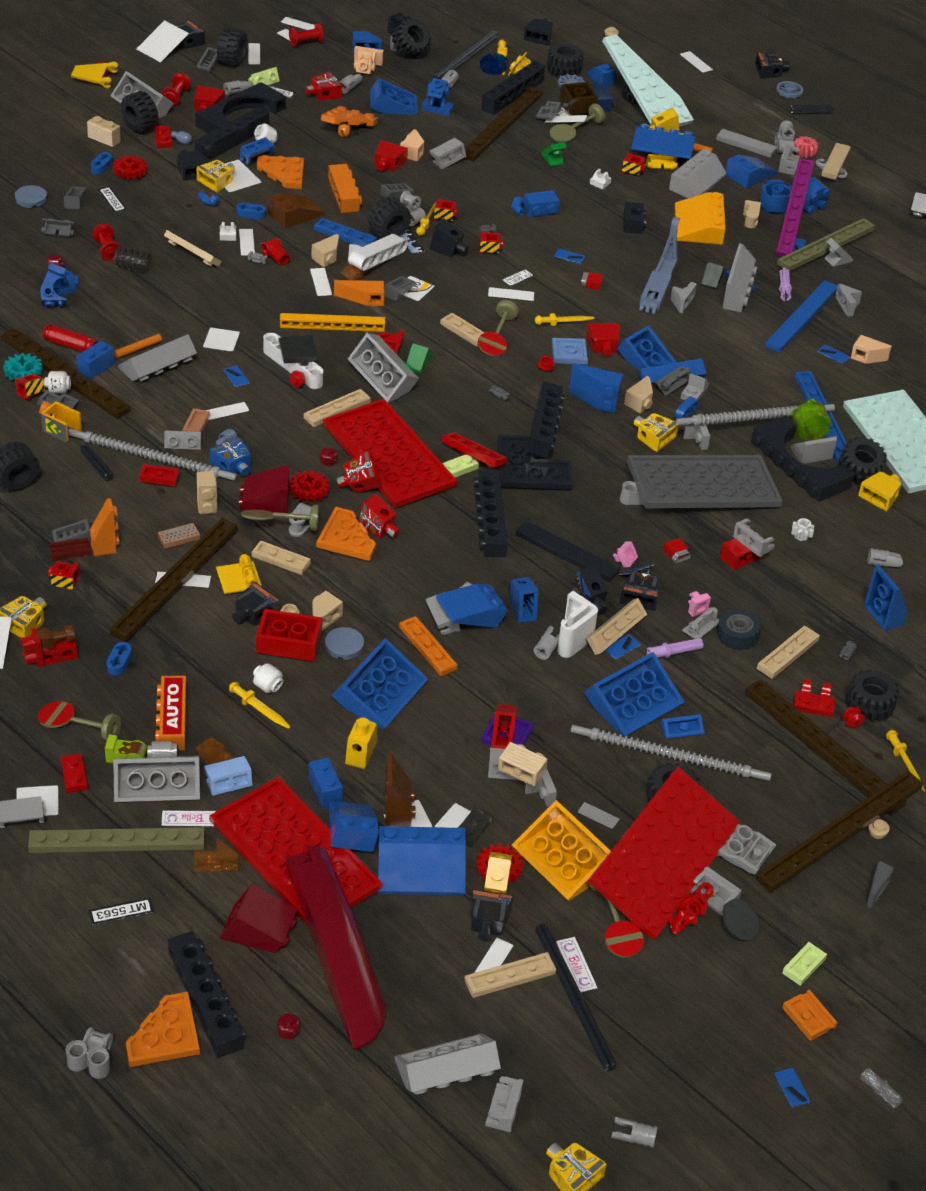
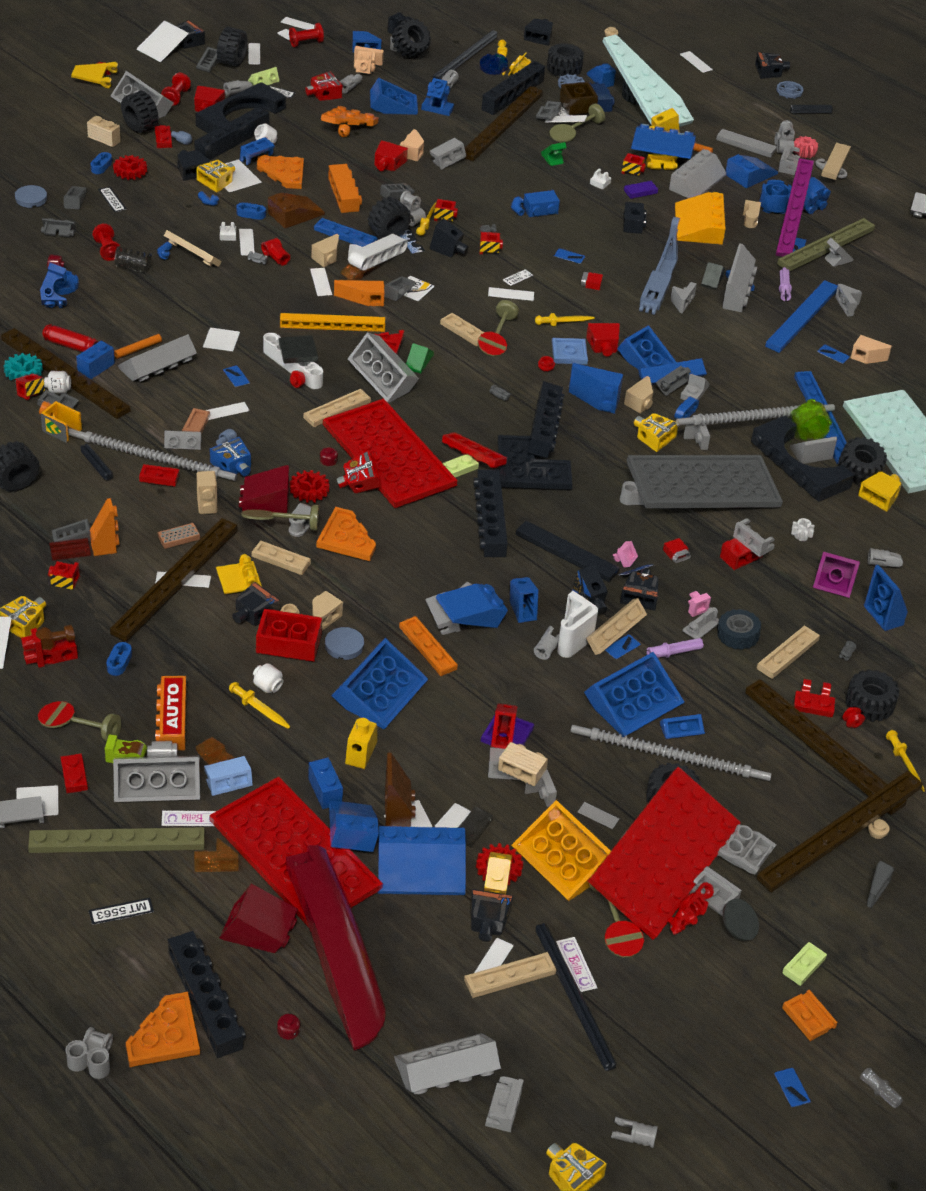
(162, 250): none -> blue arm
(378, 518): red torso -> none
(640, 189): none -> dark purple tile
(836, 574): none -> magenta slope

